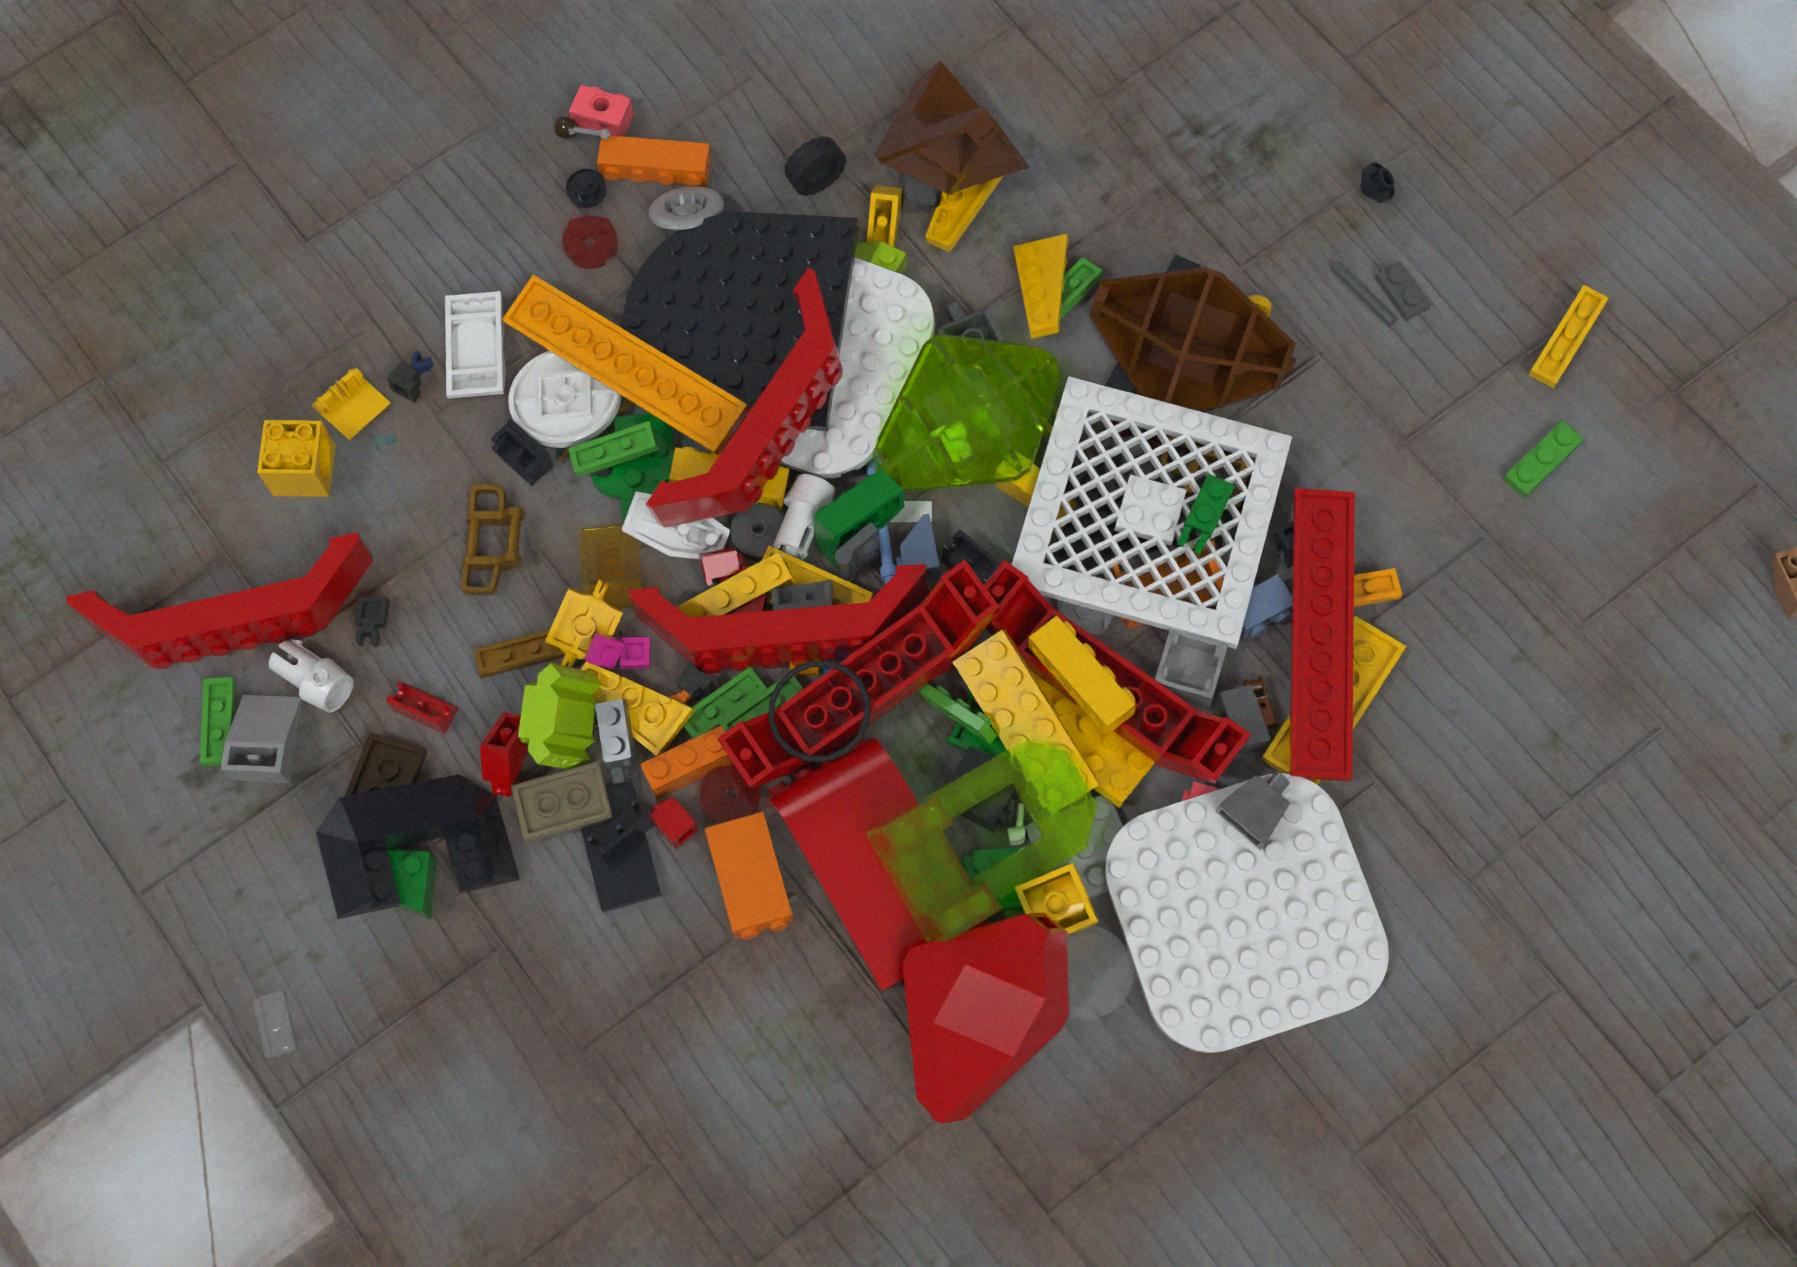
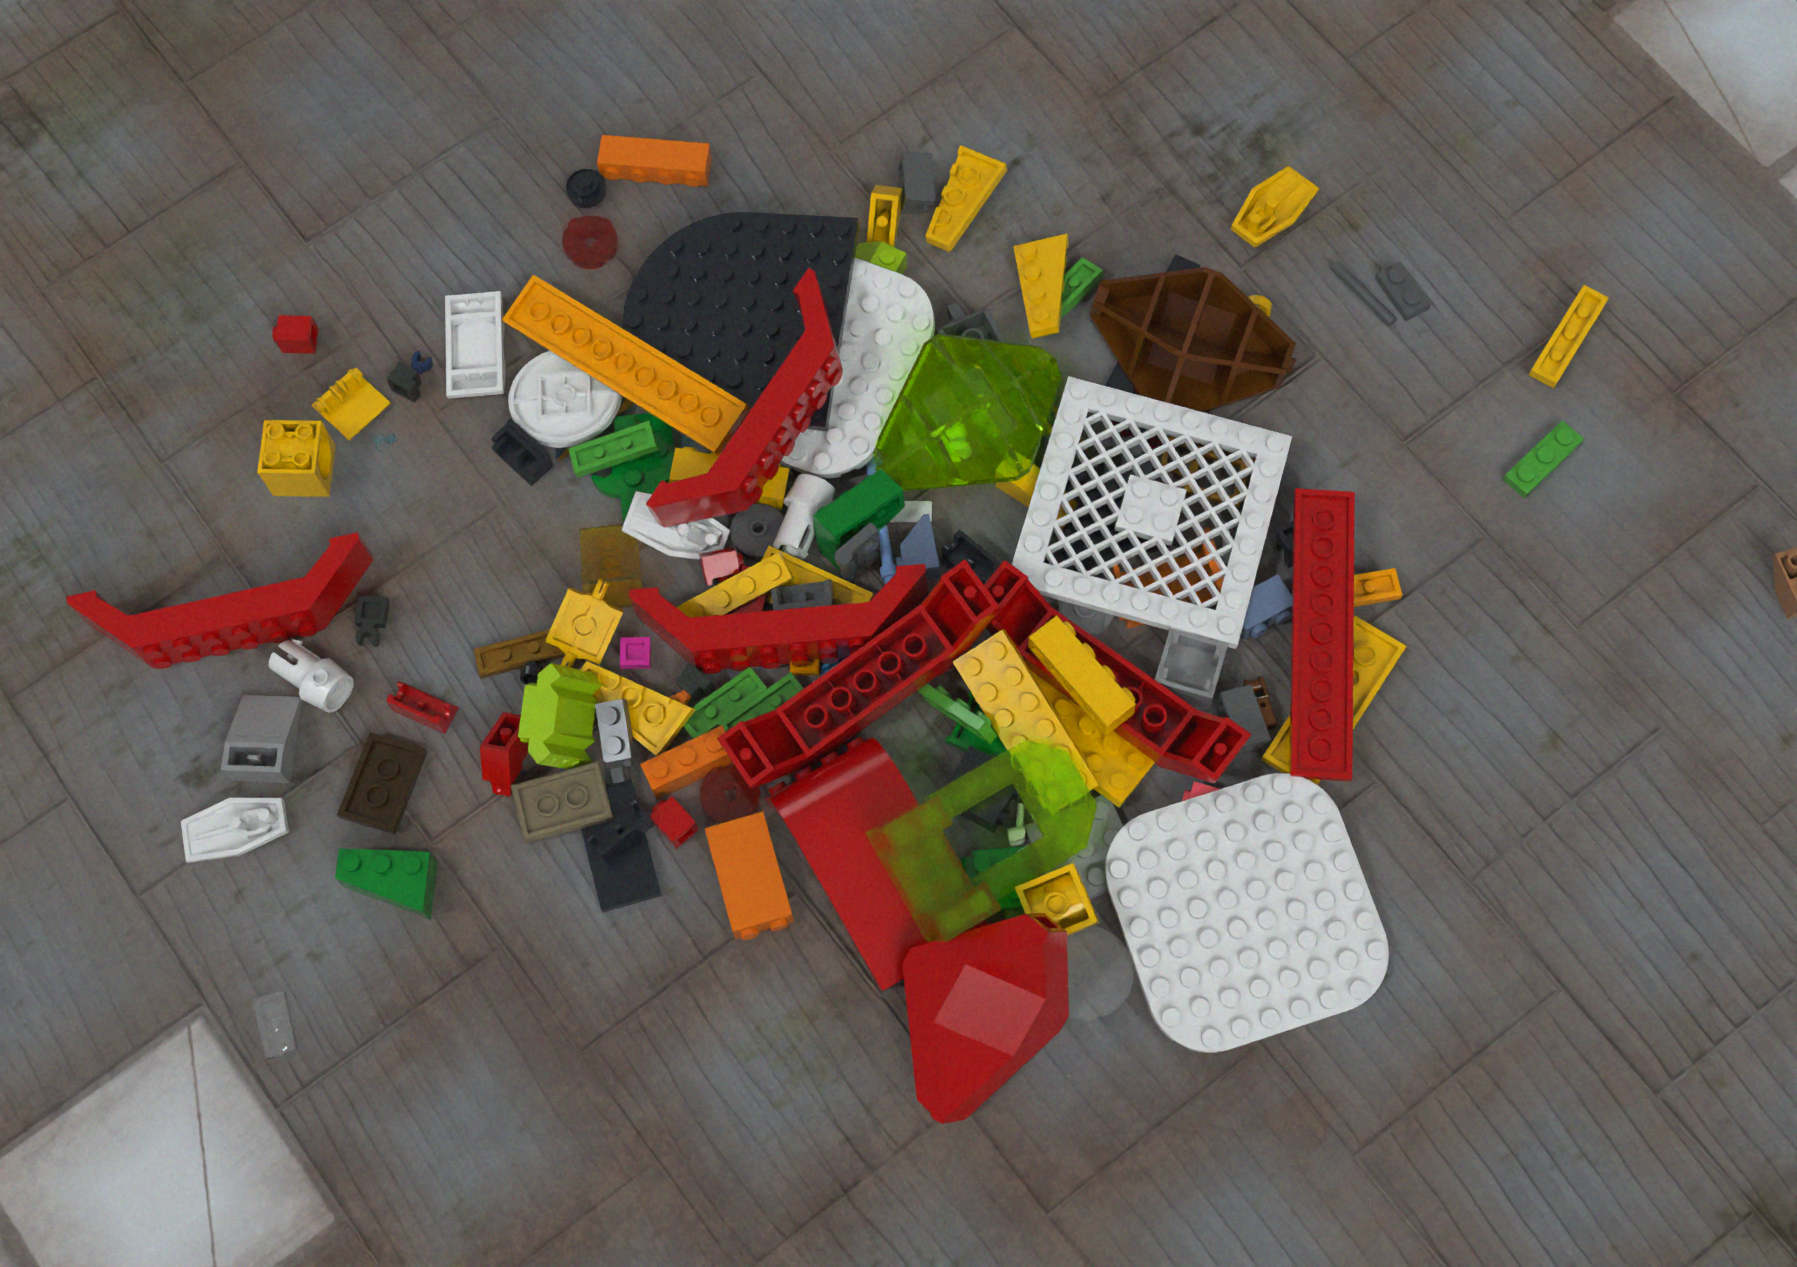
(217, 718): bright green plate -> none
(233, 828): none -> white piece
(296, 334): none -> red brick
(366, 824): black slope -> none
(504, 517): pearl gold bar -> none
(530, 671): none -> black hinge
(568, 128): hinge -> none
(587, 112): coral brick -> none
(604, 650): dark pink plate -> none
(685, 207): light grey wheel -> none
(786, 678): black piece -> none
(815, 165): black tyre -> none
(947, 137): reddish brown panel -> none
(1206, 511): green hinge -> none
(1256, 807): flat silver torso -> none
(1273, 206): none -> yellow piece
(1377, 183): black plate -> none

